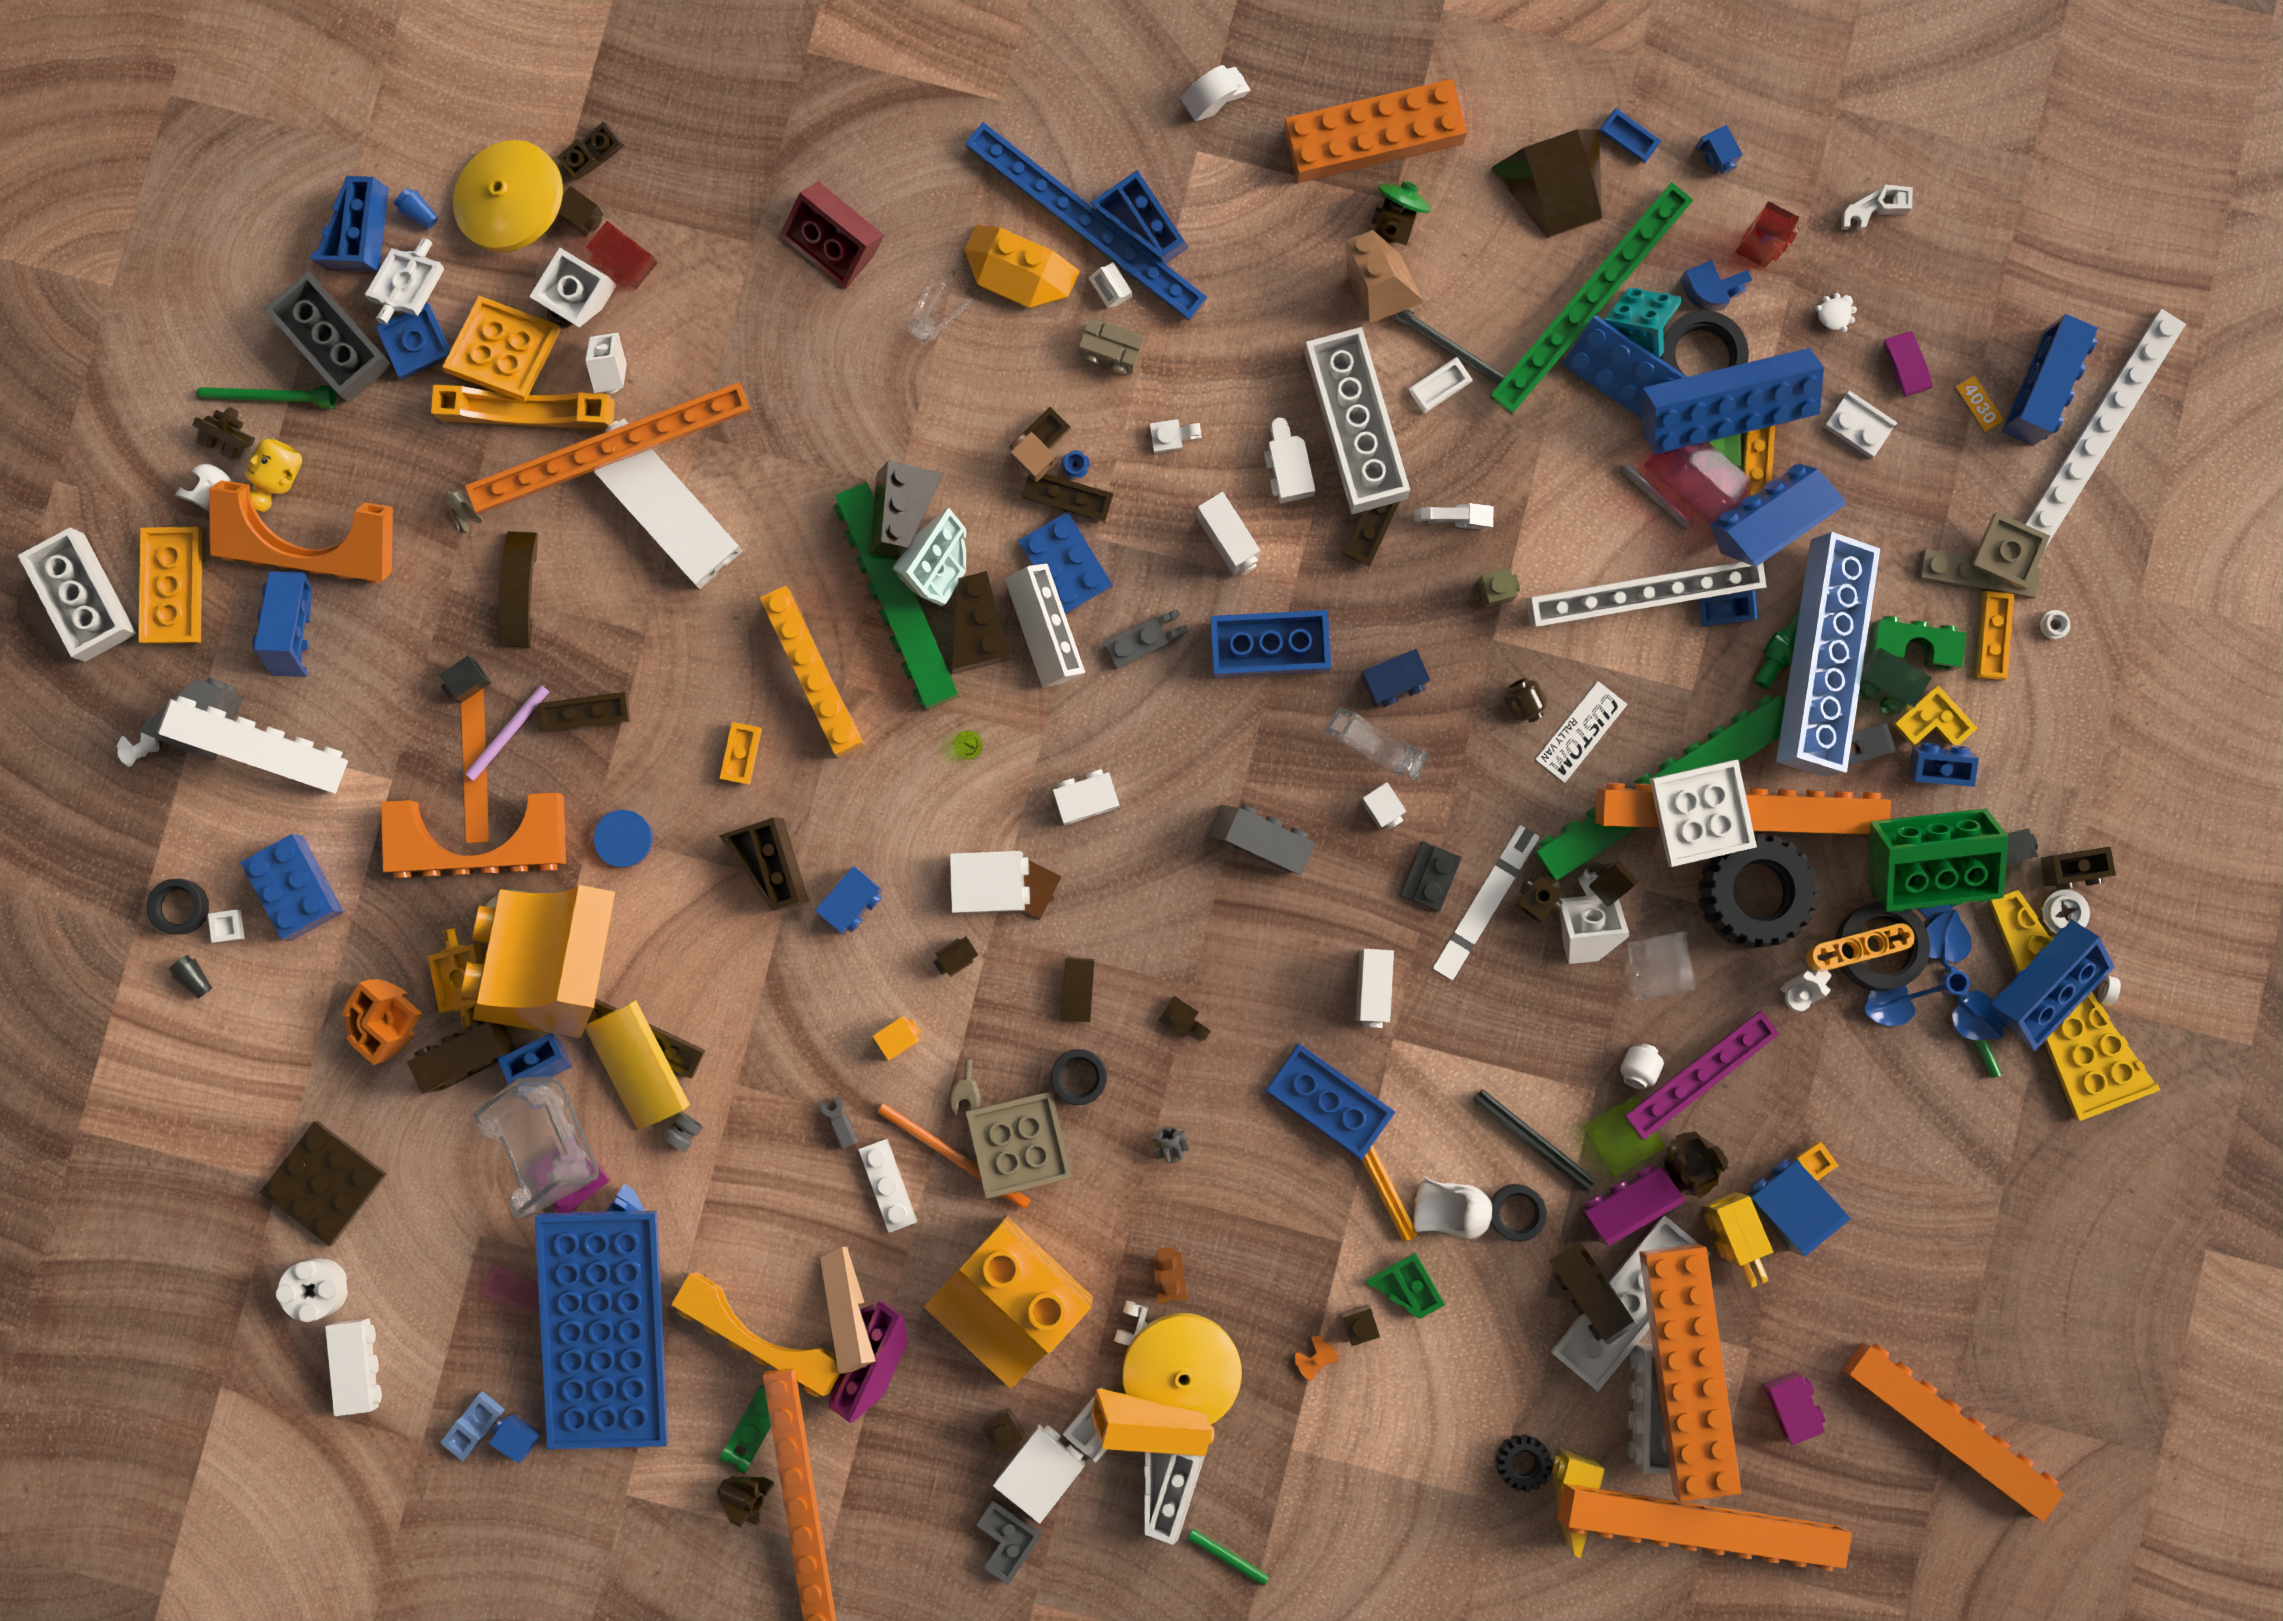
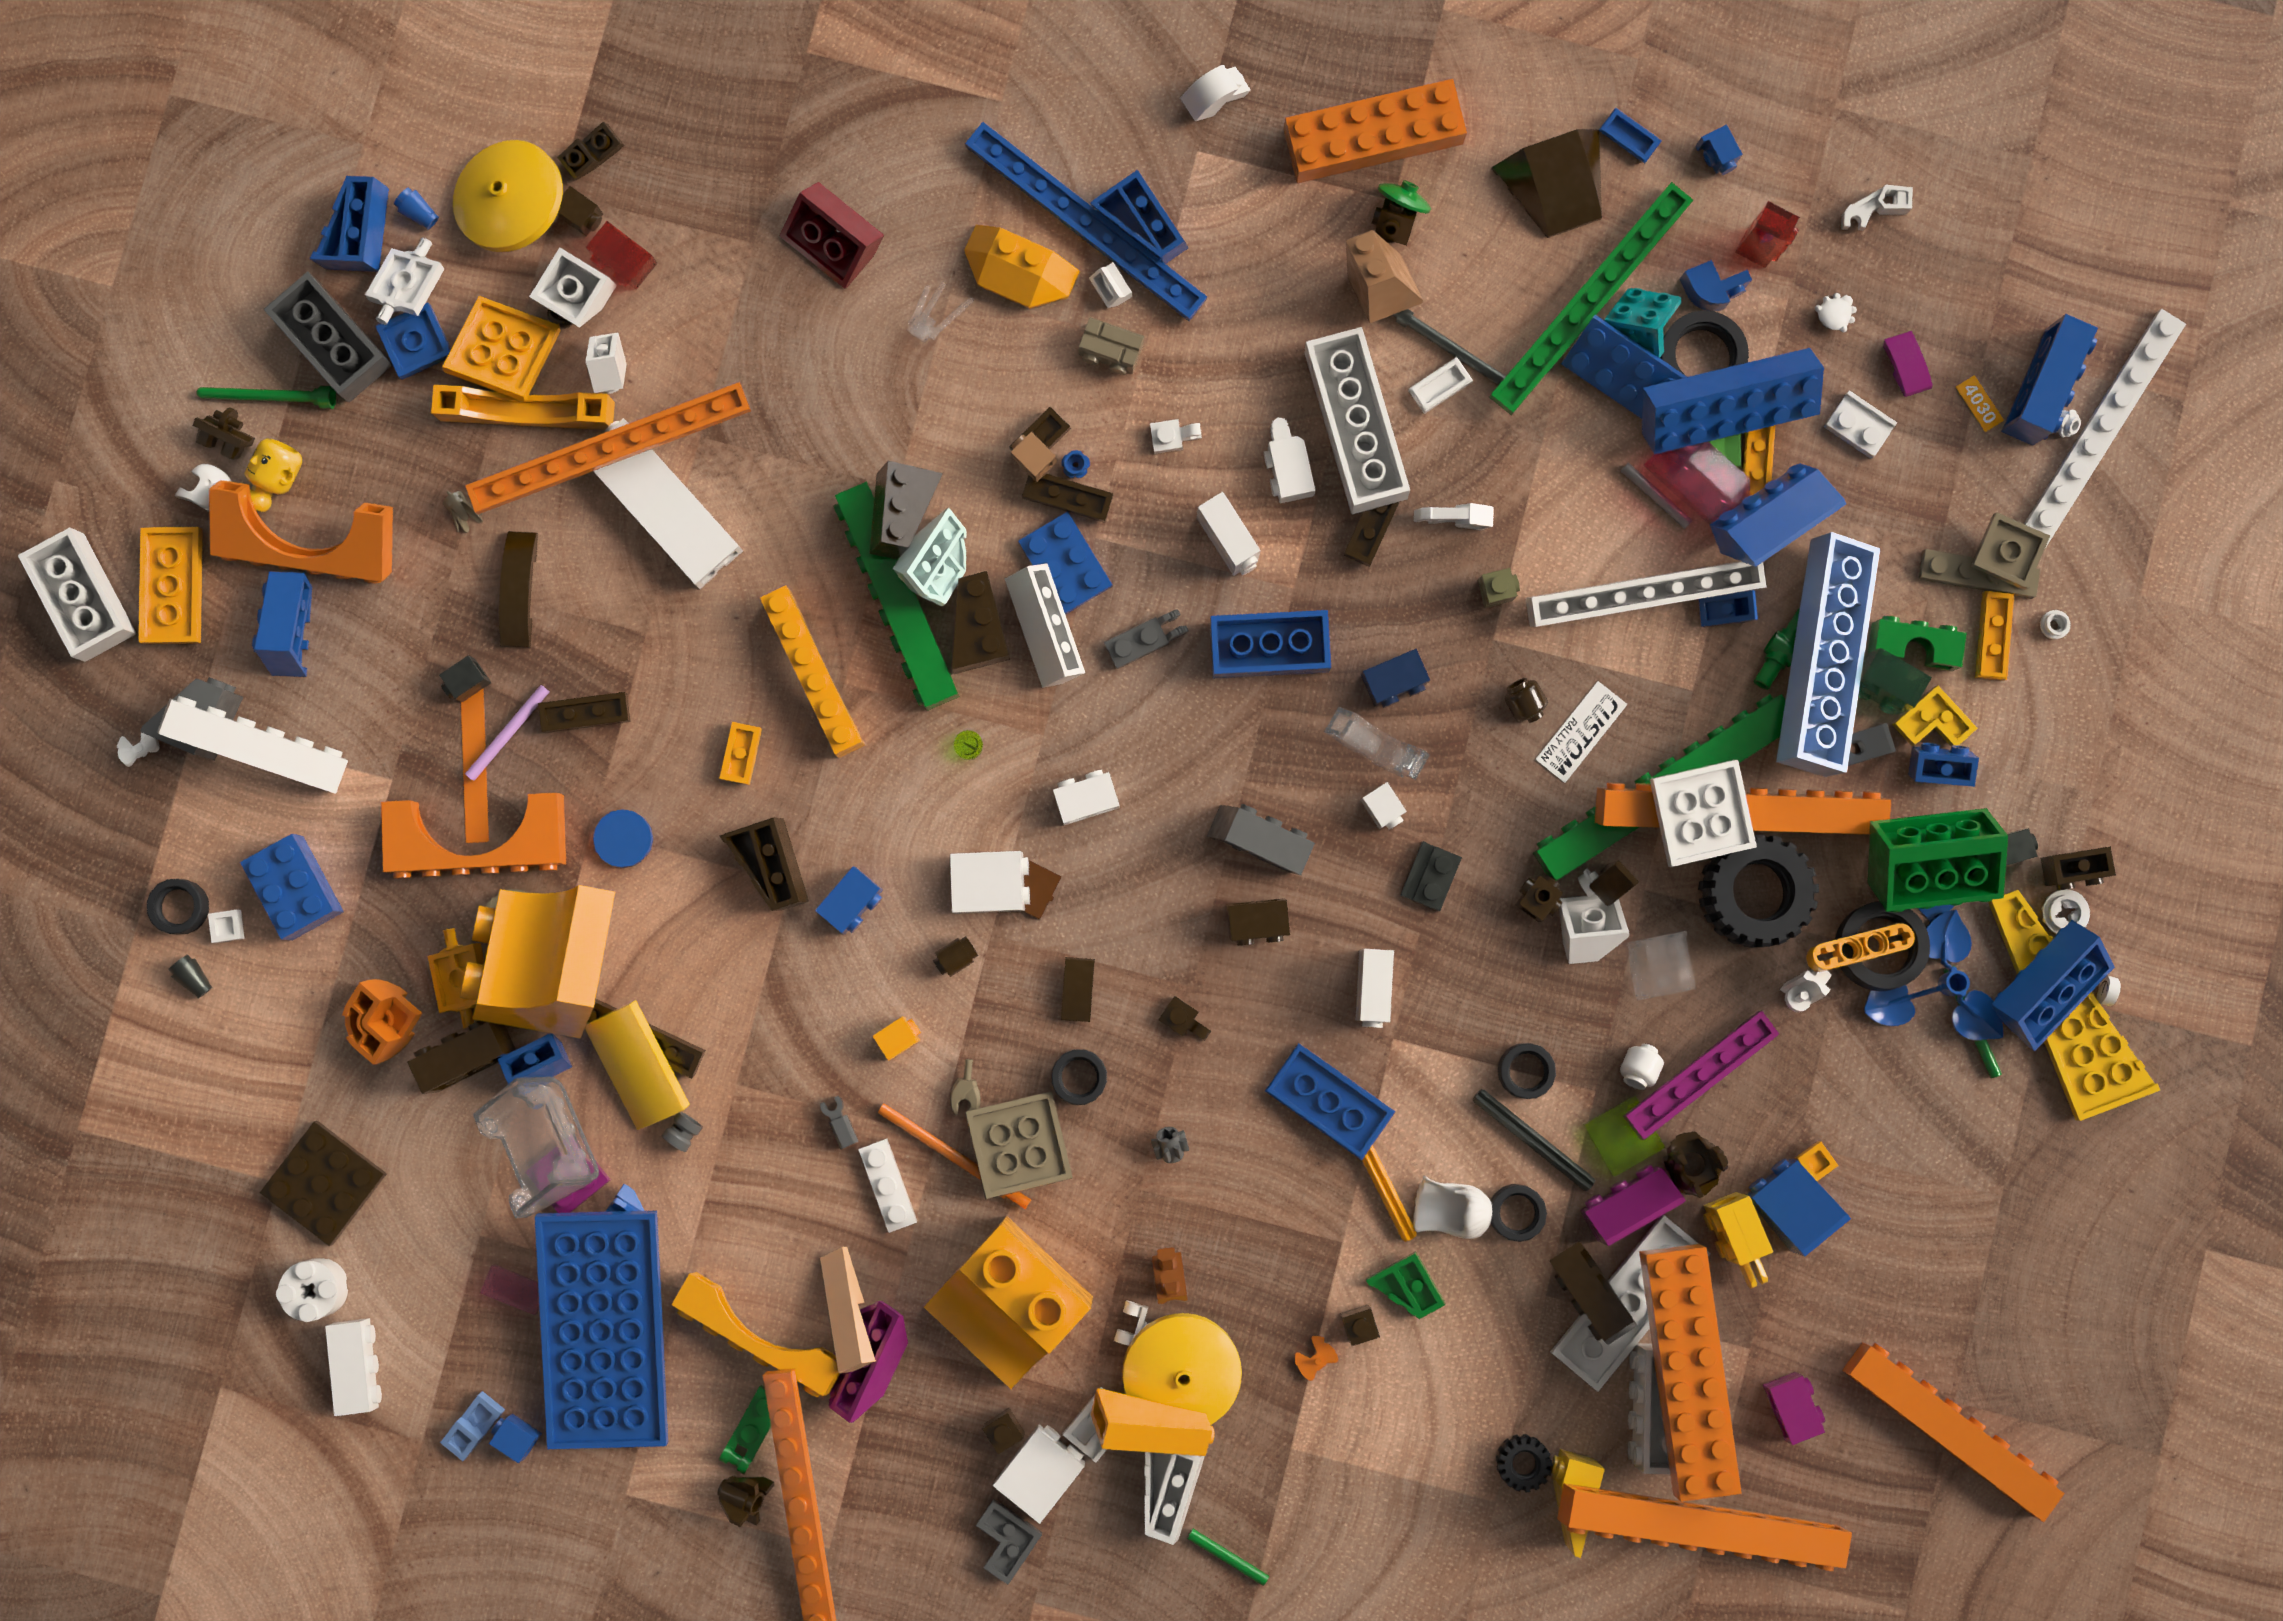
(1258, 920): none -> dark brown brick
(1486, 902): white sticker -> none
(1548, 1077): none -> black tyre
(2070, 424): none -> white plate

